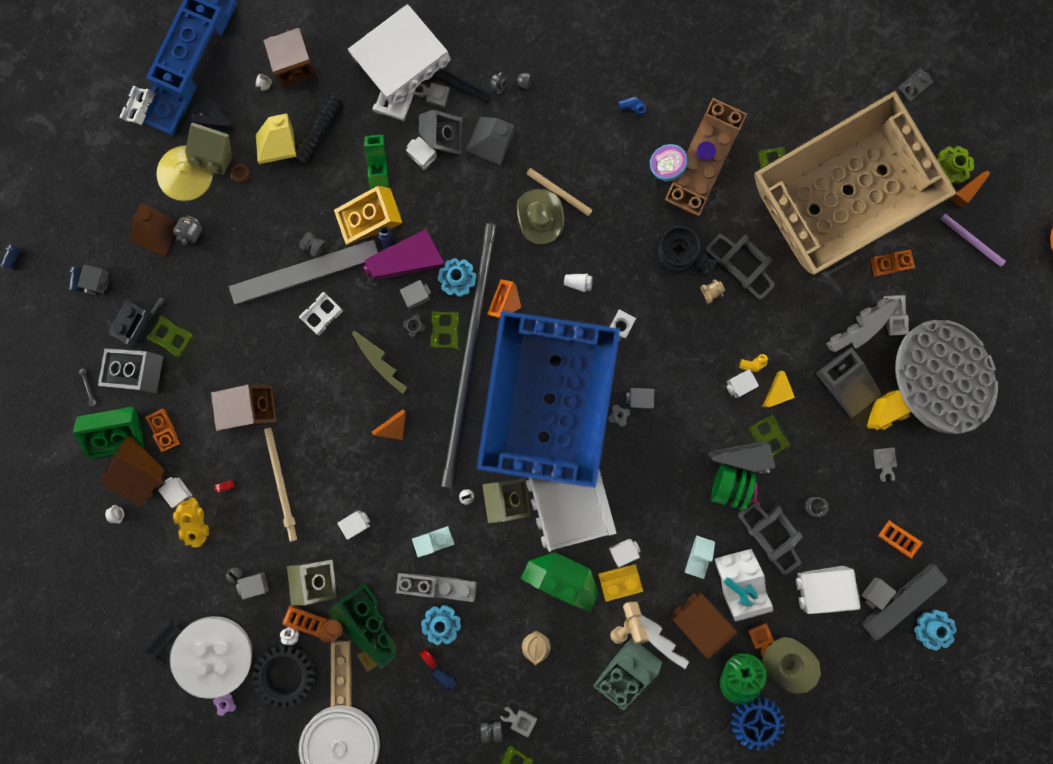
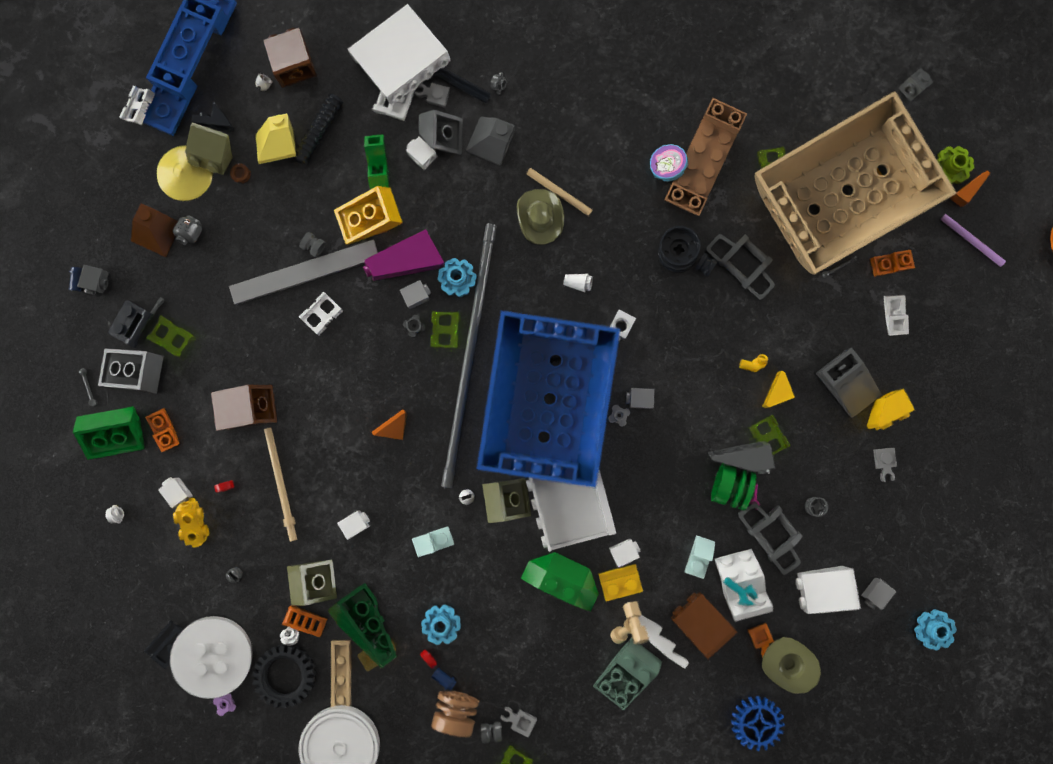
(10, 256): dark blue pin -> none
(132, 472): reddish brown slope -> none
(252, 585): light grey brick -> none
(330, 631): dark orange brick -> none
(376, 357): olive slope -> none
(385, 235): dark blue pin -> none
(436, 587): light grey slope -> none
(454, 718): none -> medium nougat wheel
(505, 299): orange slope -> none
(523, 80): dark grey hinge -> none
(536, 647): tan hat -> none
(634, 104): blue arm -> none
(706, 151): dark purple tile -> none
(712, 290): tan brick -> none
(735, 687): green wheel -> none
(741, 384): white brick -> none
(869, 324): light grey slope -> none
(904, 601): dark grey beam -> none
(917, 543): orange slope -> none
(946, 377): light grey tile -> none

